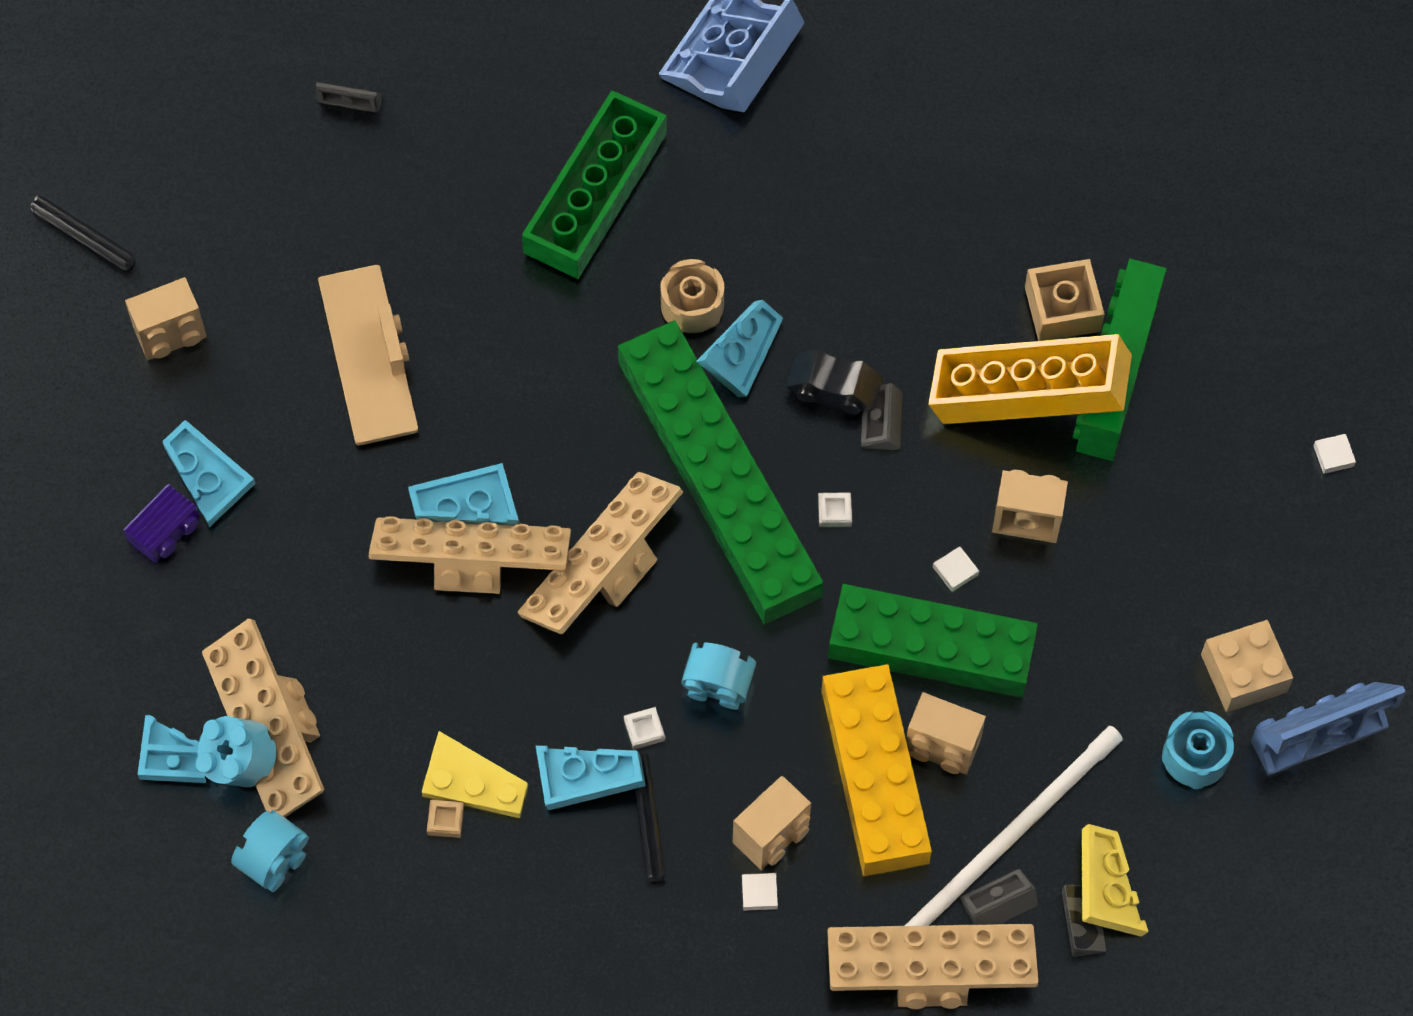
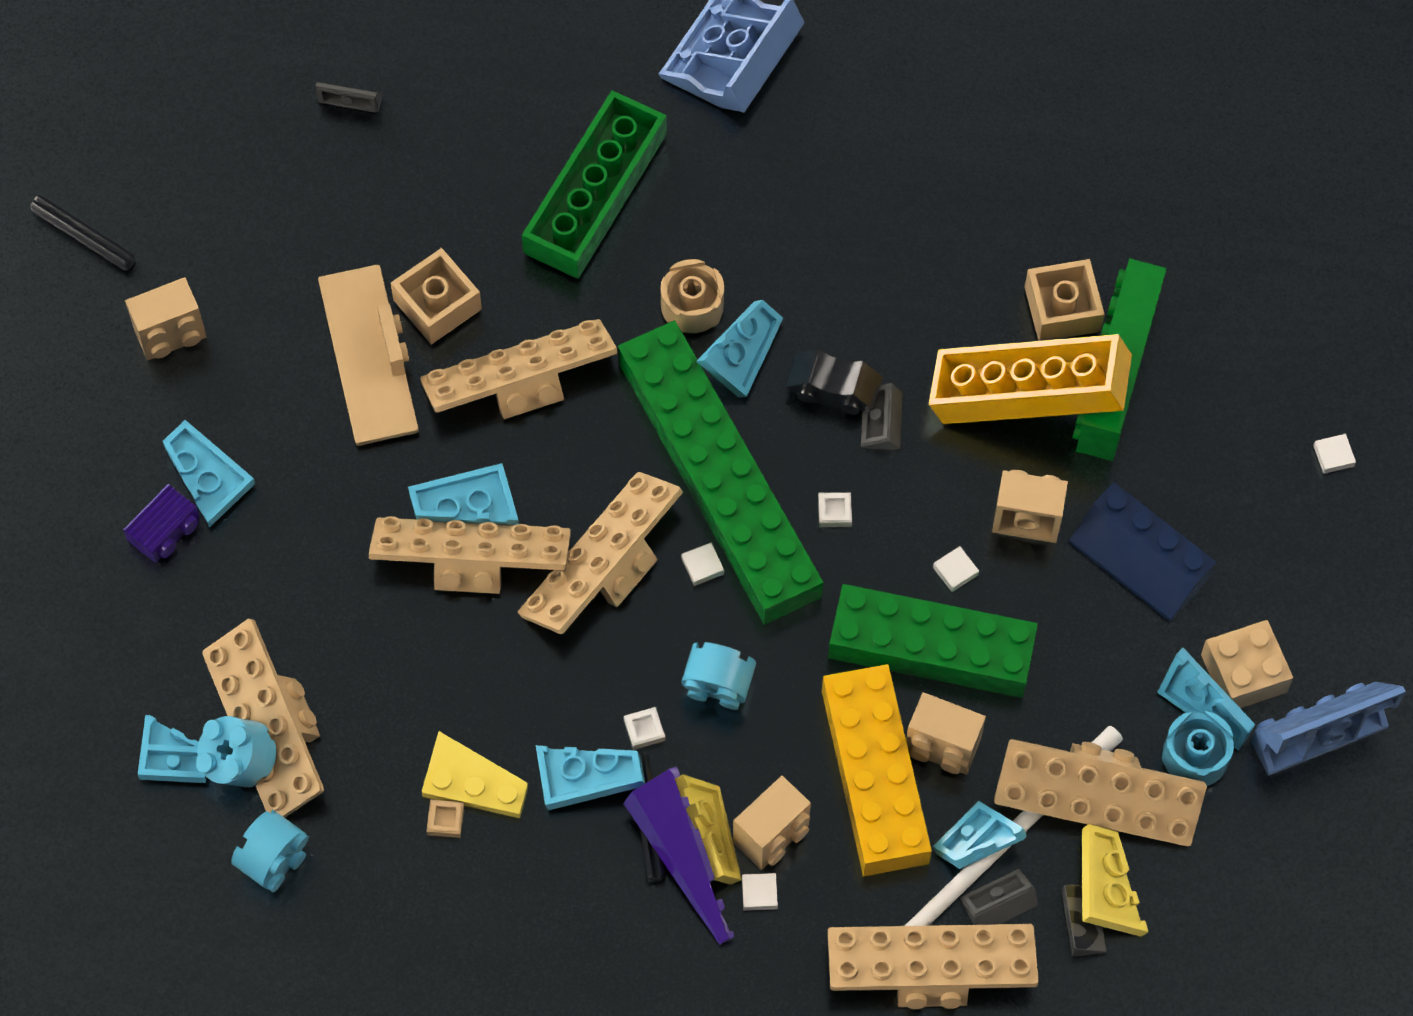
(436, 296): none -> tan brick
(520, 375): none -> tan bracket
(667, 826): none -> dark purple wedge
(702, 564): none -> white tile
(710, 817): none -> light yellow wing
(978, 836): none -> medium azure wing
(1100, 790): none -> tan bracket
(1142, 552): none -> dark blue slope
(1194, 690): none -> medium azure wing

